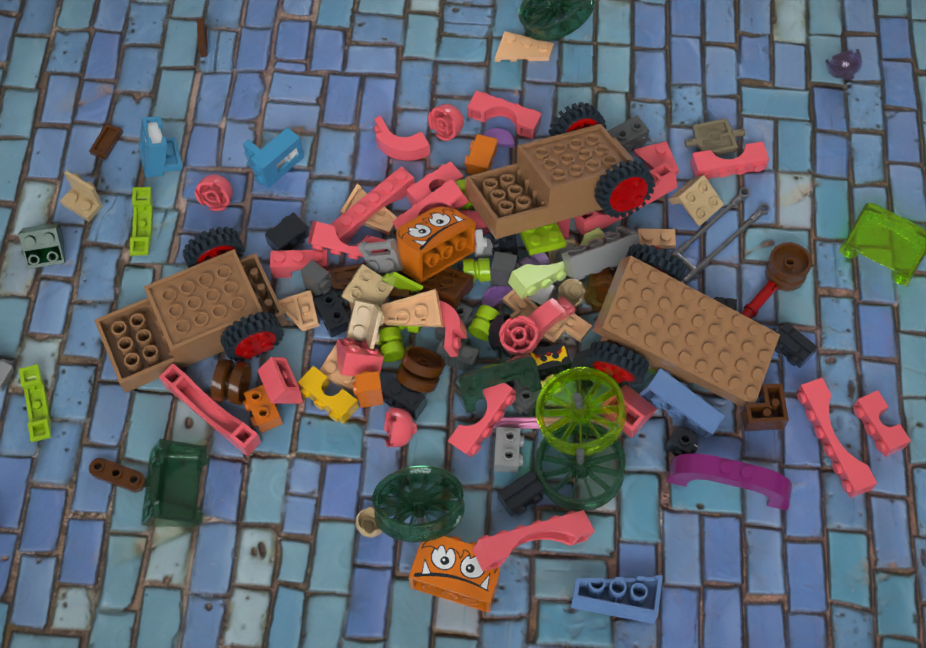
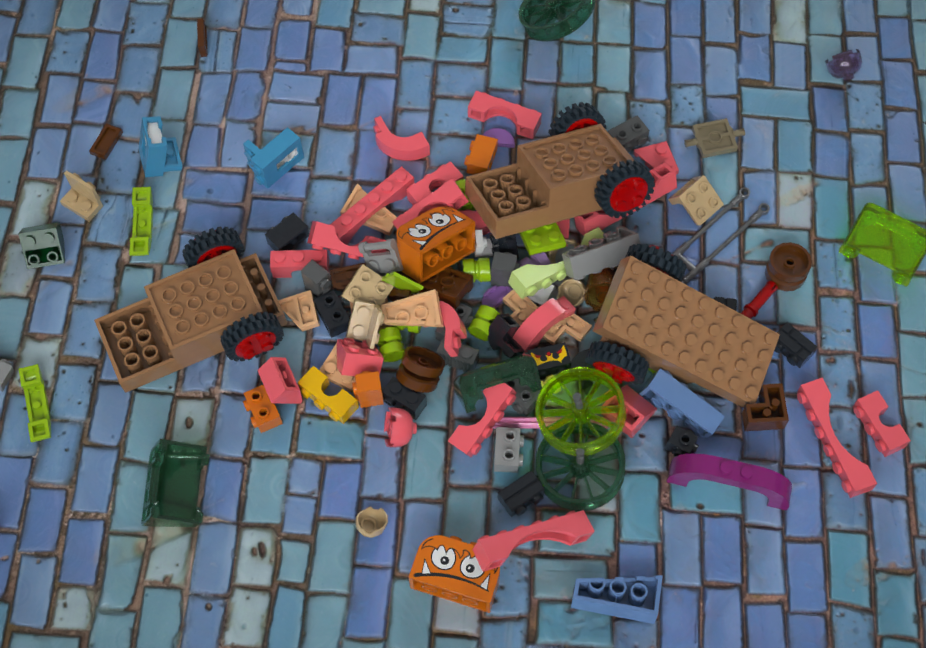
(123, 480): reddish brown plate -> none
(214, 192): coral cylinder -> none
(223, 422): coral arch -> none
(230, 381): reddish brown wheel -> none
(418, 503): clear green wheel -> none
(446, 121): coral cylinder -> none
(519, 336): coral cylinder -> none
(522, 47): light nougat wing -> none
(659, 237): light nougat plate -> none
(708, 164): coral arch -> none

